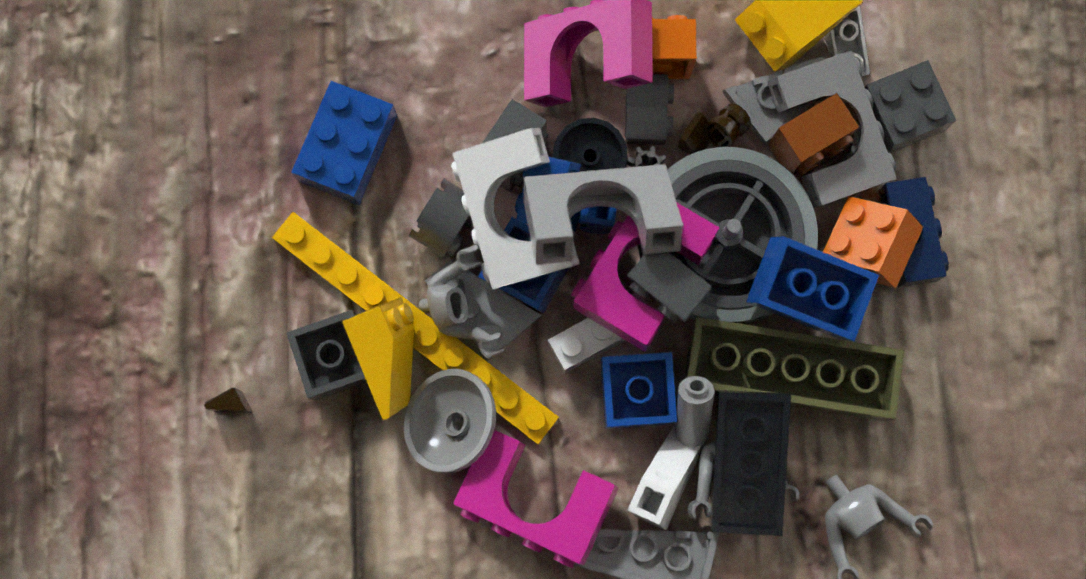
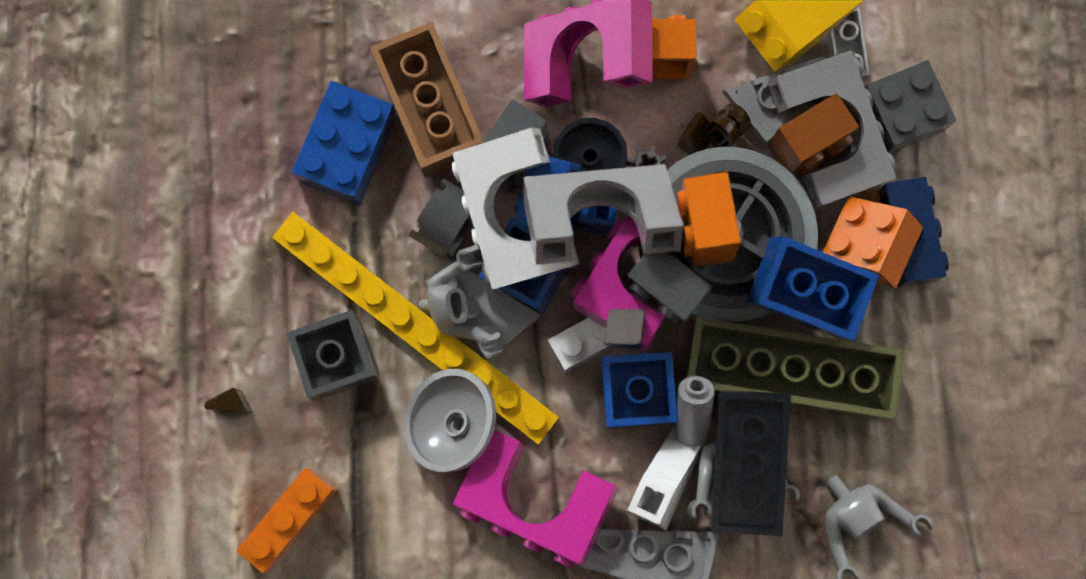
(286, 520): none -> orange brick
(385, 353): yellow slope -> none
(426, 97): none -> medium nougat brick
(625, 328): none -> slope
(647, 112): dark grey brick -> none
(708, 220): none -> orange brick

